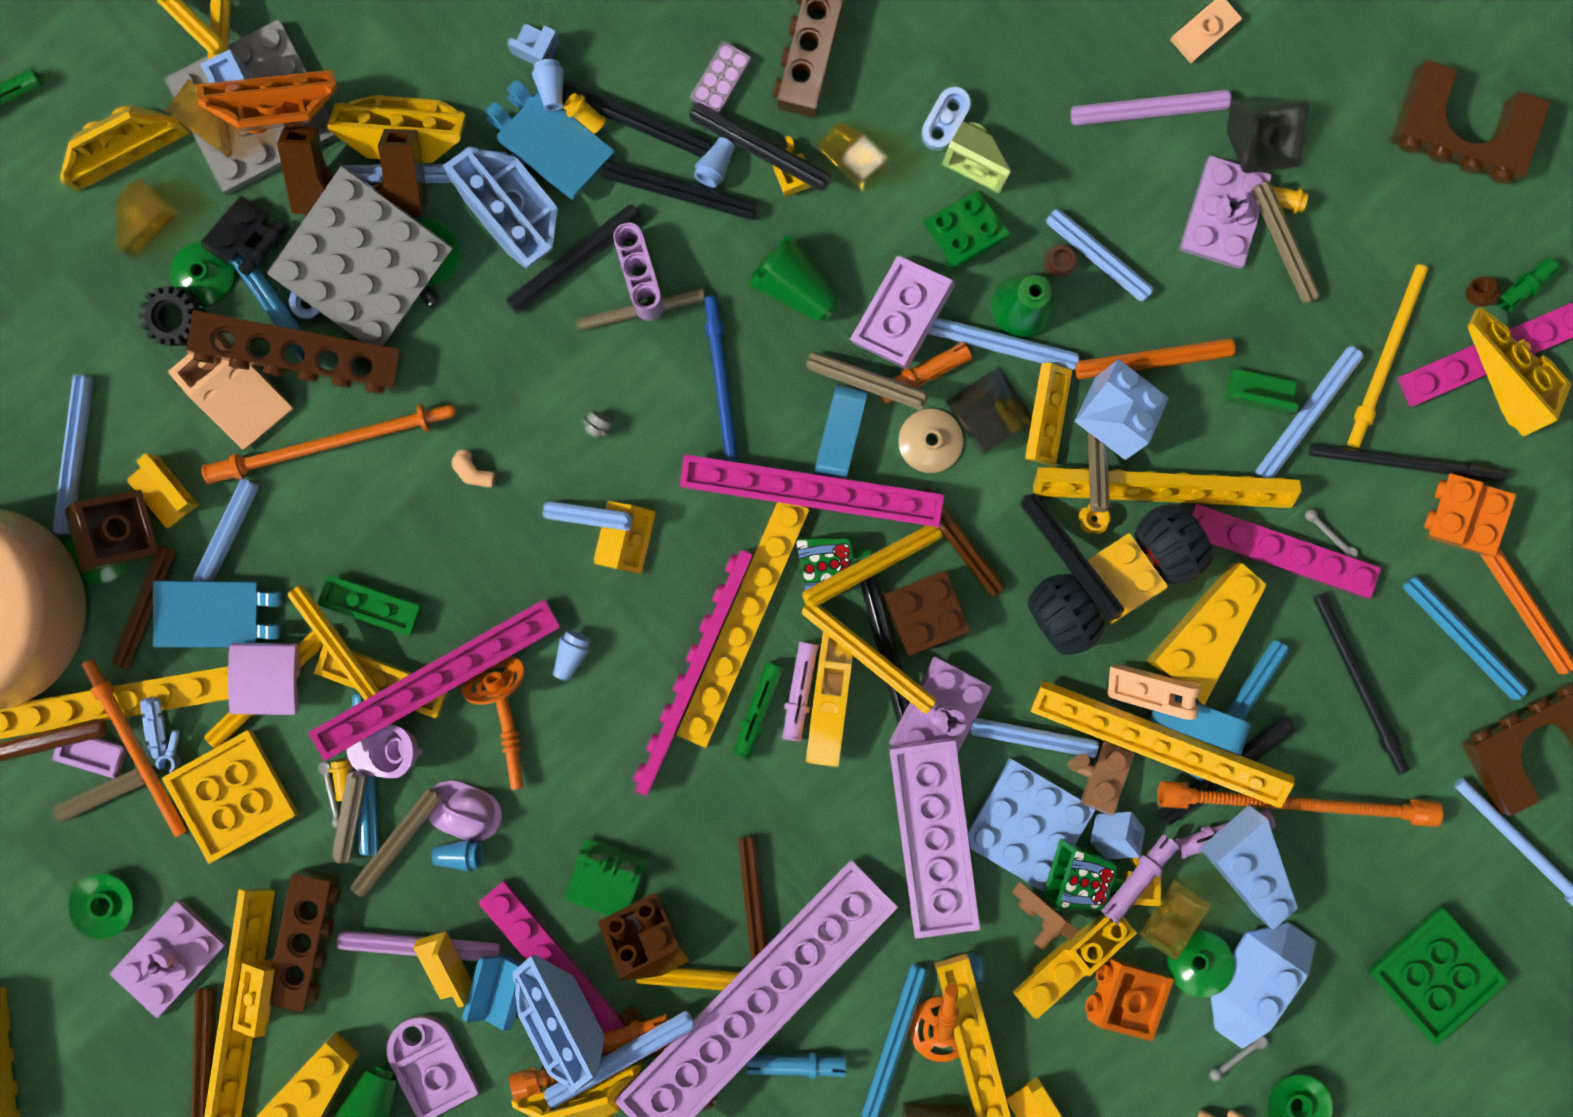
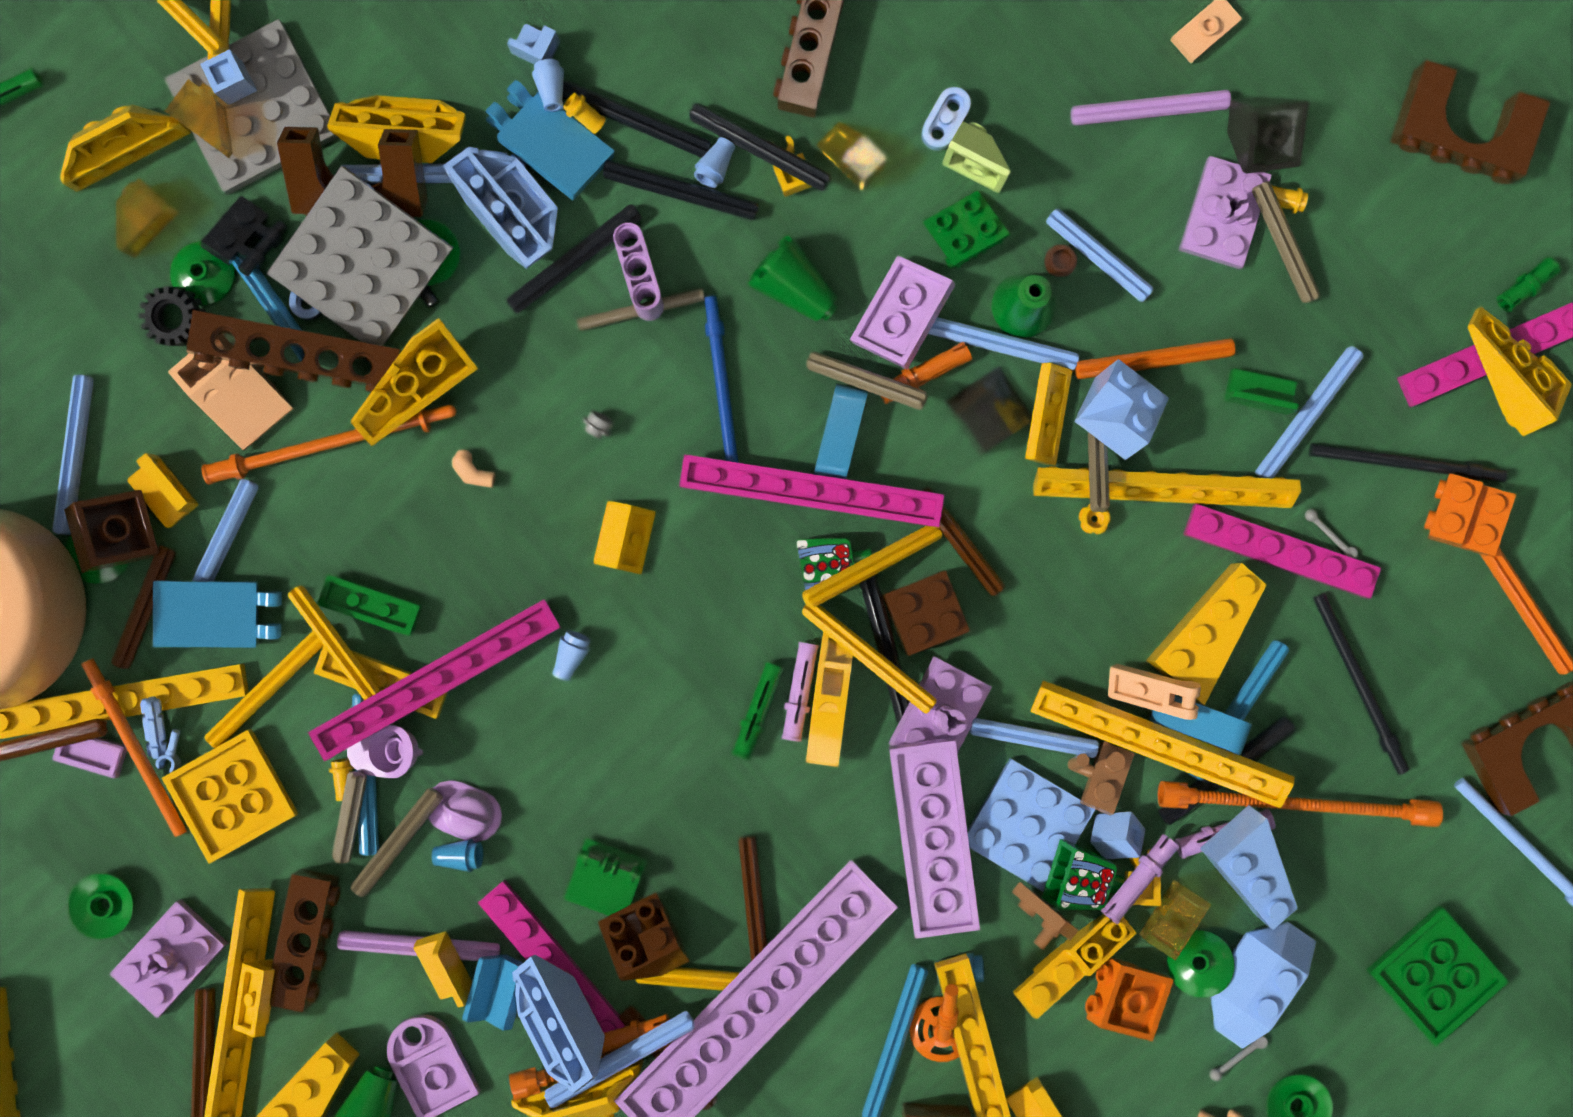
(98, 795): dark tan axle -> none
(263, 678): lavender slope -> none
(268, 101): orange wedge -> none
(323, 769): light grey hinge -> none
(418, 376): none -> yellow wedge
(498, 692): orange dish -> none
(587, 515): light blue axle -> none
(686, 683): dark pink plate -> none
(721, 77): lavender tile -> none
(742, 623): yellow plate -> none
(797, 1065): dark azure pin -> none
(917, 451): tan dish -> none
(1072, 557): black axle -> none
(1167, 549): black plate -> none
(1365, 413): yellow bar -> none
(1465, 638): dark azure axle -> none
(1483, 291): reddish brown plate -> none

